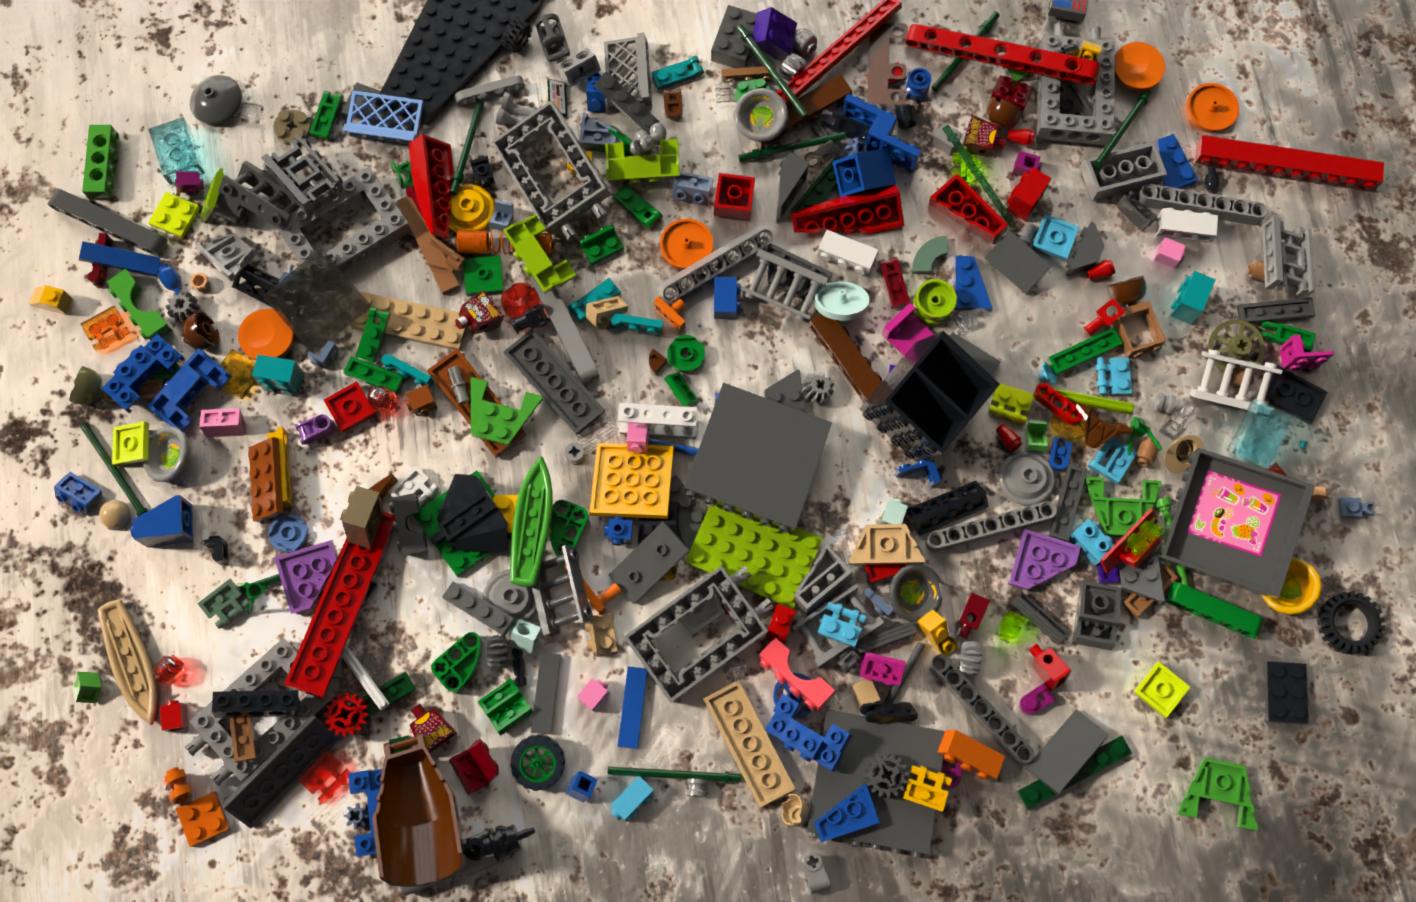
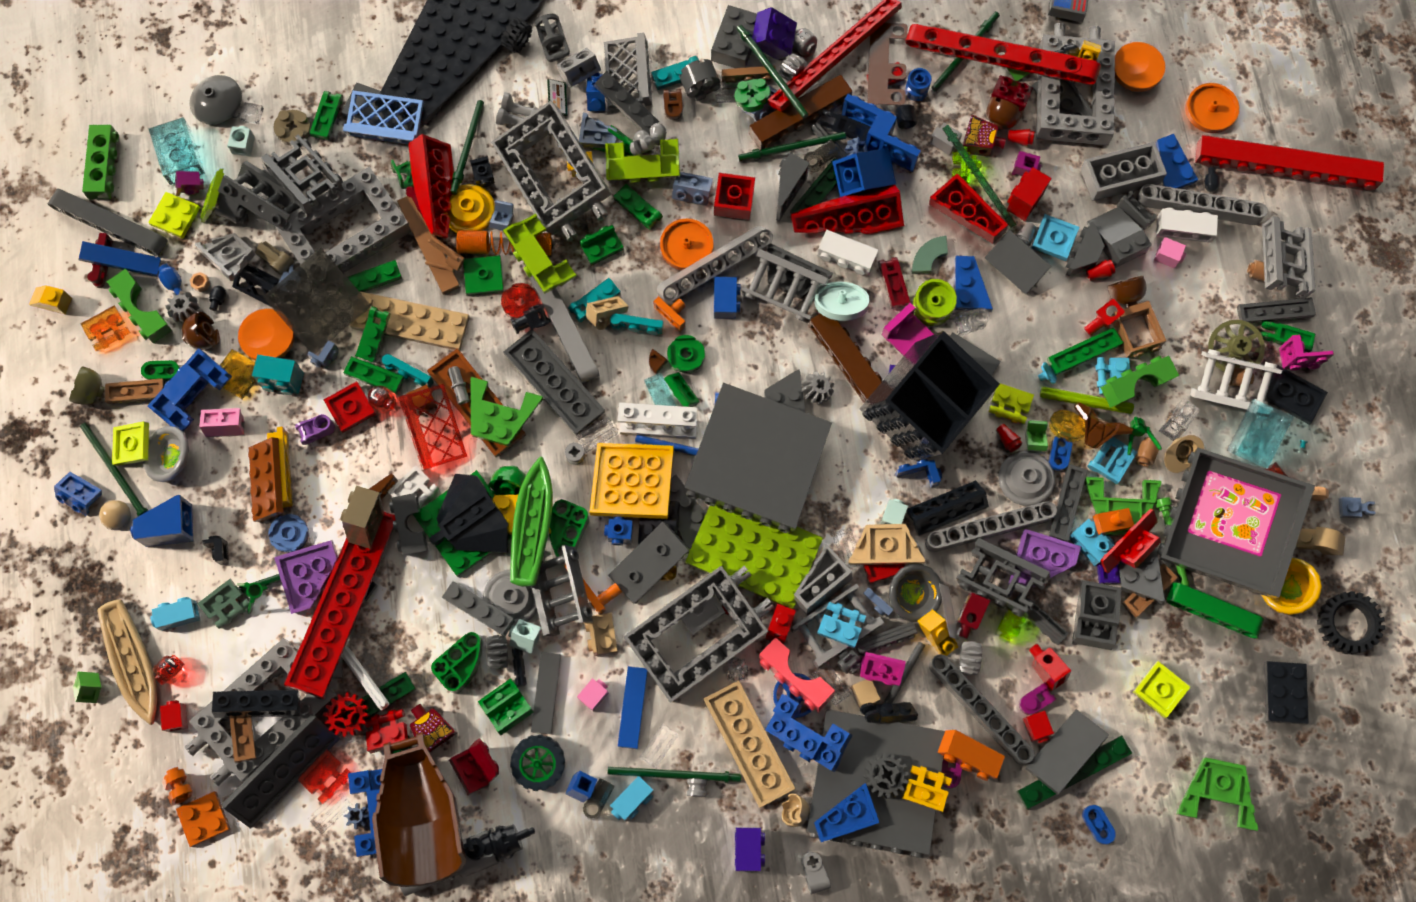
(138, 369): blue bracket -> none
(175, 614): none -> medium azure brick
(217, 297): none -> black cylinder
(241, 147): none -> light aqua brick
(278, 261): none -> dark tan piece
(376, 276): none -> green plate
(393, 733): none -> red plate
(416, 432): none -> clear red fence
(479, 314): dark red torso -> none
(489, 90): light grey beam -> none
(507, 480): none -> green cylinder
(599, 798): none -> clear smoke piece
(637, 438): bright pink brick -> none
(659, 390): none -> clear light blue tile
(699, 79): none -> dark grey brick
(748, 849): none -> dark purple brick
(760, 115): light grey piece -> none
(1009, 563): none -> dark grey fence
(1038, 727): none -> red brick
(1056, 396): red beam -> none
(1098, 824): none -> blue plate
(1113, 521): none -> orange tile
(1121, 236): none -> dark grey slope
(1142, 100): dark green bar -> none
(1147, 530): clear neon green hinge -> none
(1157, 373): none -> bright green arch
(1165, 403): light grey wheel -> none
(1192, 297): teal brick -> none
(1323, 539): none -> tan brick

